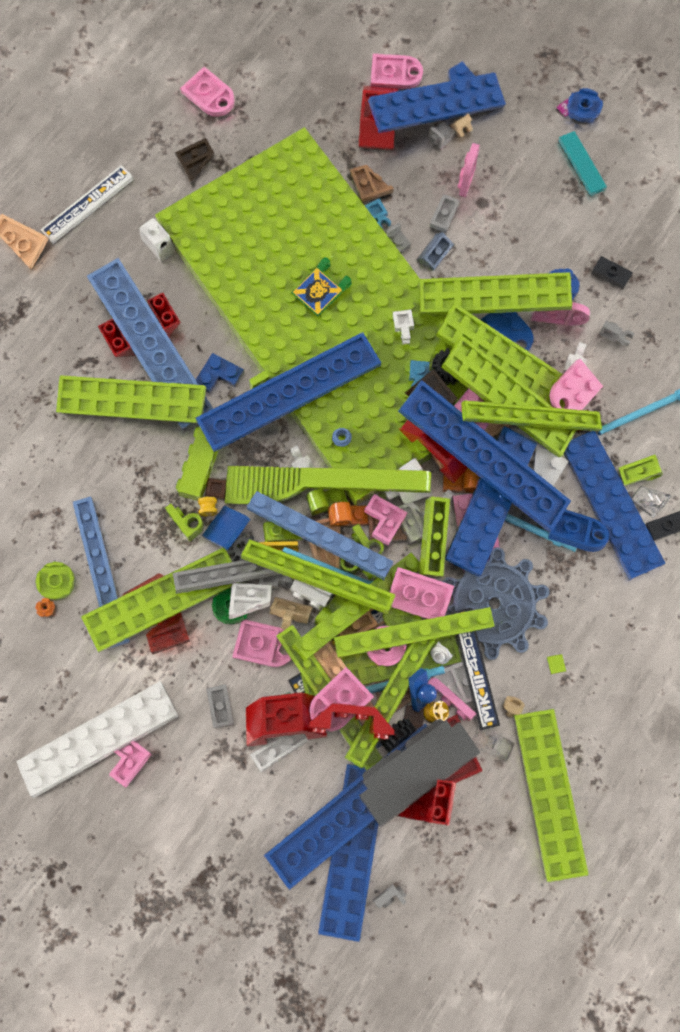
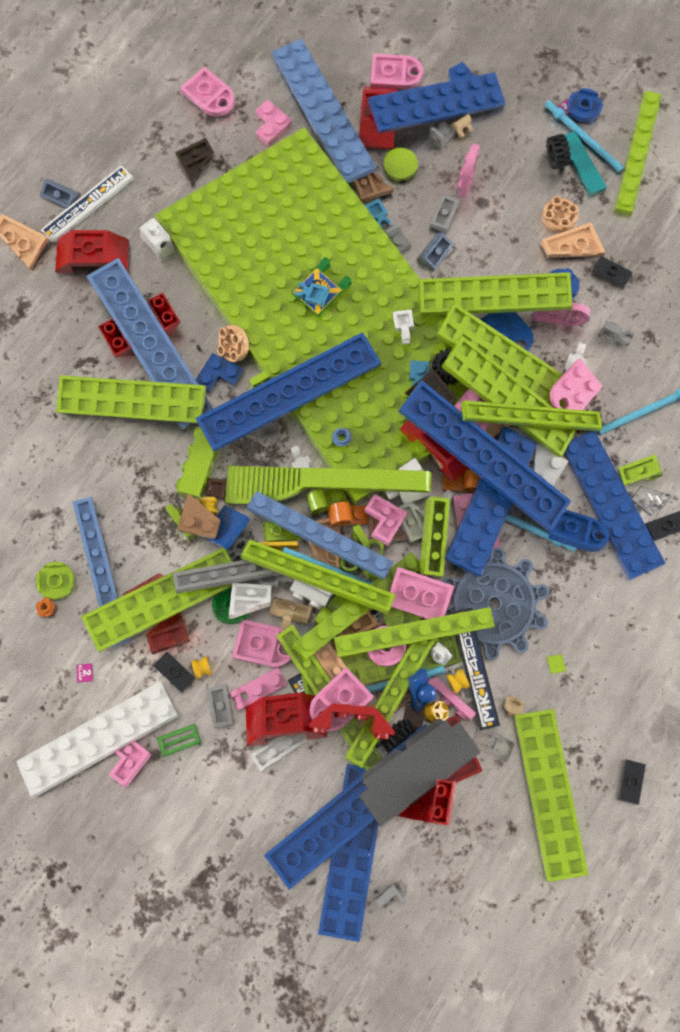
(59, 193): none -> sand blue slope
(84, 672): none -> dark pink sticker
(90, 249): none -> red slope
(174, 672): none -> black plate
(195, 734): none -> bright green tile
(198, 520): none -> medium nougat wing
(201, 667): none -> yellow wheel
(233, 343): none -> light nougat tile
(260, 687): none -> bright pink plate
(275, 122): none -> bright pink plate
(314, 294): none -> dark azure plate
(323, 111): none -> medium blue plate
(400, 164): none -> lime tile
(458, 681): none -> yellow wheel
(558, 151): none -> black tyre
(559, 214): none -> light nougat tile
(560, 114): none -> medium azure bar
(574, 243): none -> light nougat wing
(631, 782): none -> black plate
(638, 153): none -> lime plate

